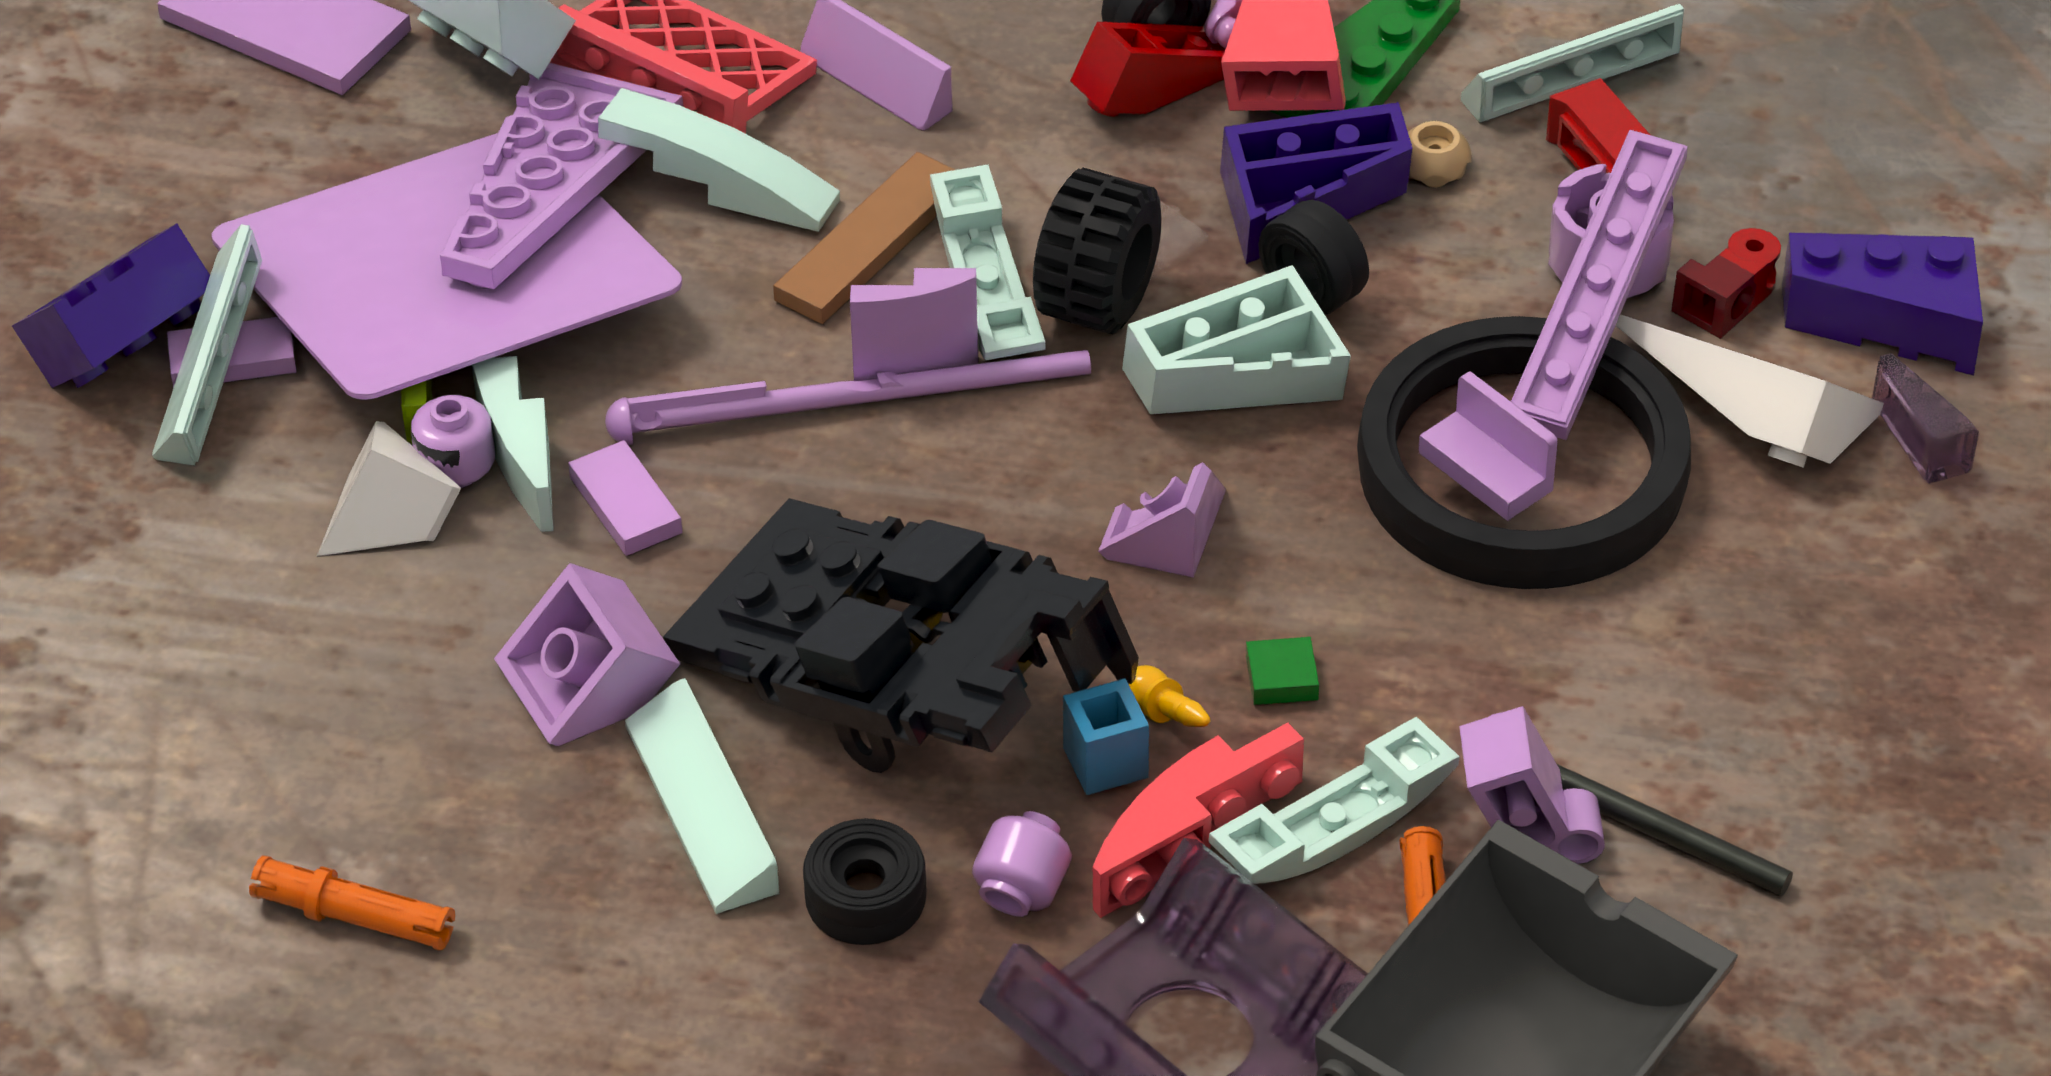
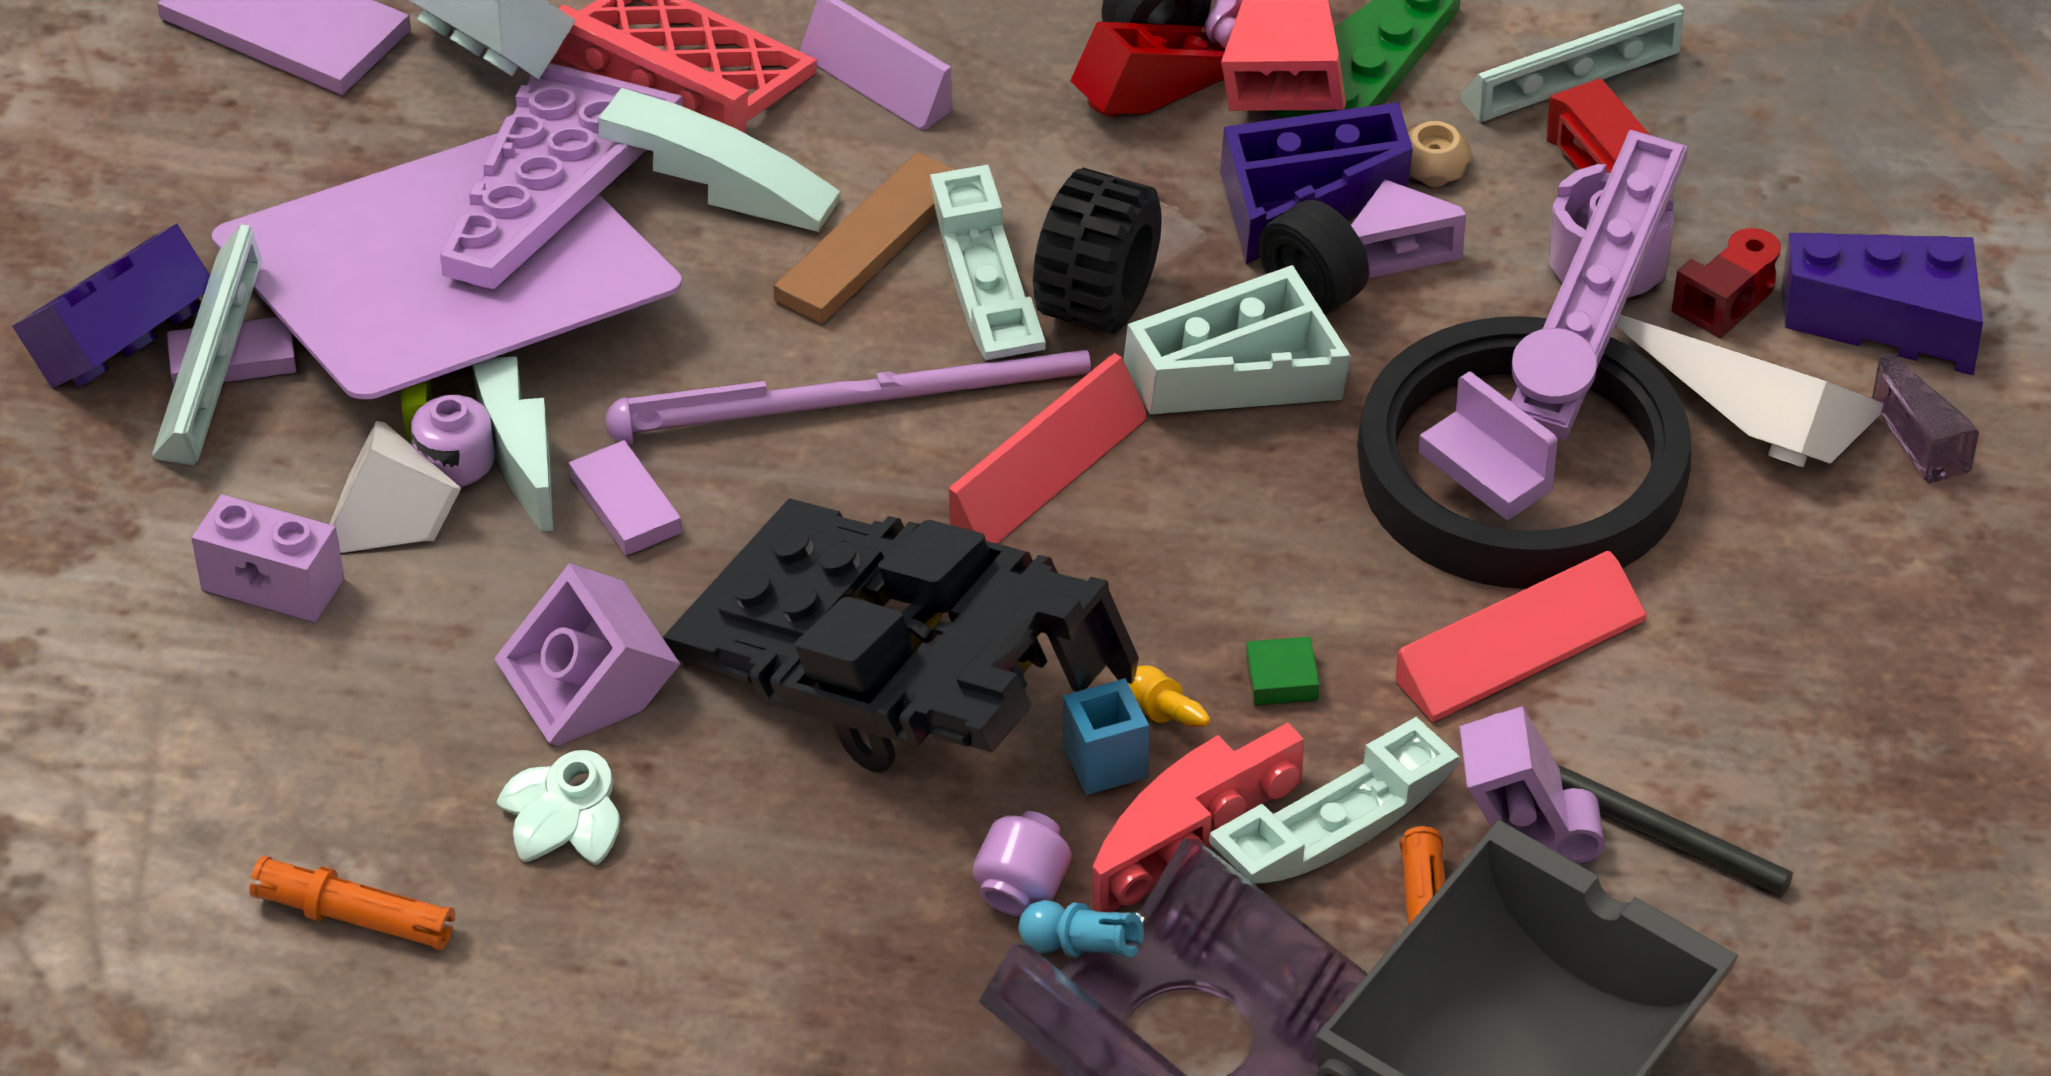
(268, 558): none -> lavender brick
(558, 813): none -> light aqua plate
(703, 799): light aqua slope -> none
(864, 915): black tyre -> none
(915, 324): lavender slope -> none
(1048, 452): none -> coral slope
(1079, 930): none -> medium azure pin
(1170, 528): lavender slope -> none
(1409, 230): none -> lavender slope
(1518, 636): none -> coral slope
(1554, 365): none -> lavender piece

